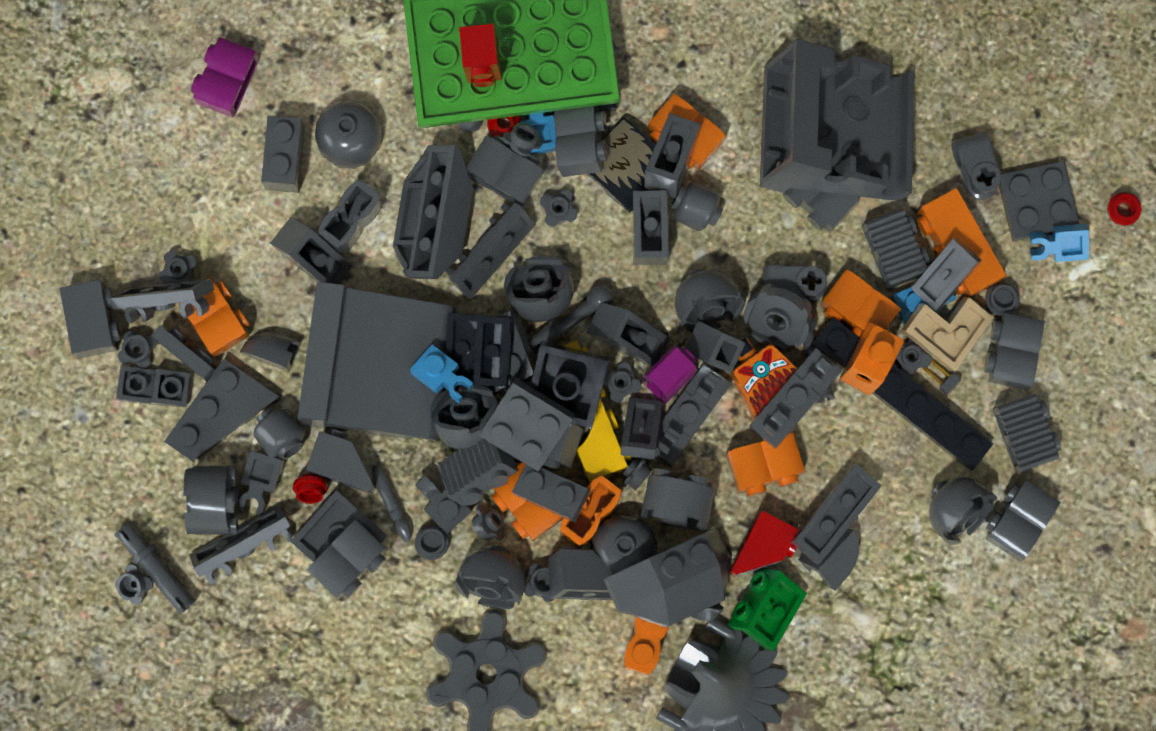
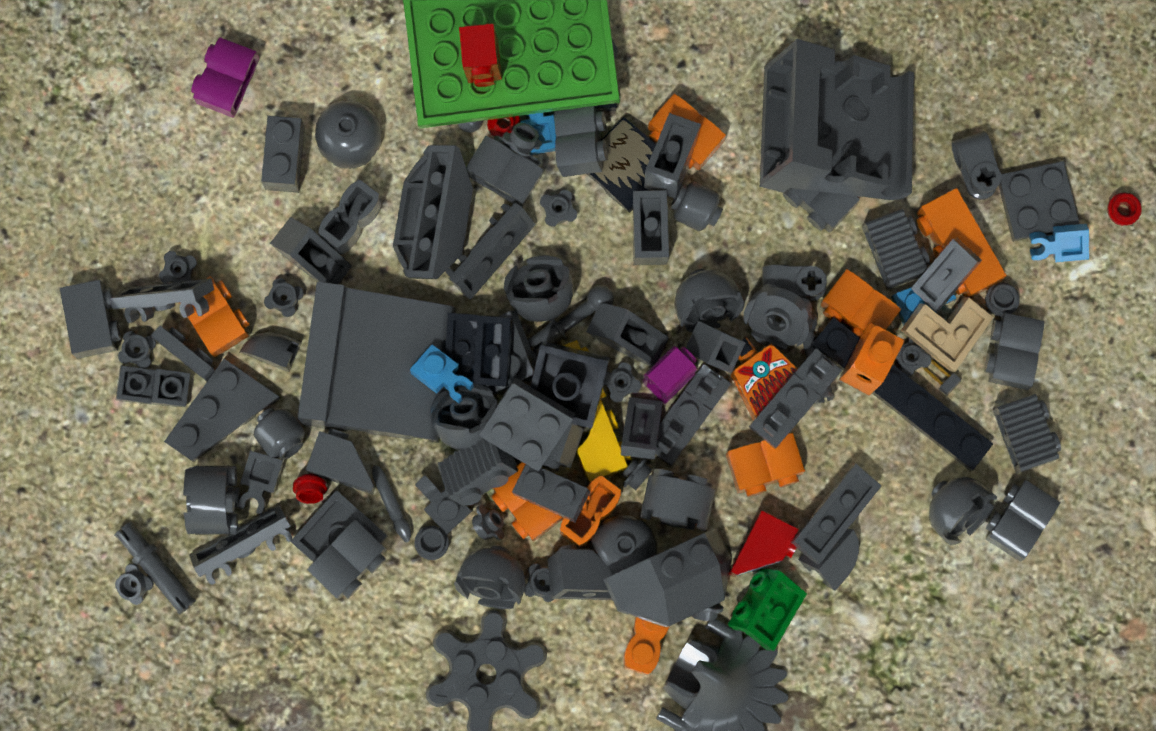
(281, 288): none -> dark grey plate

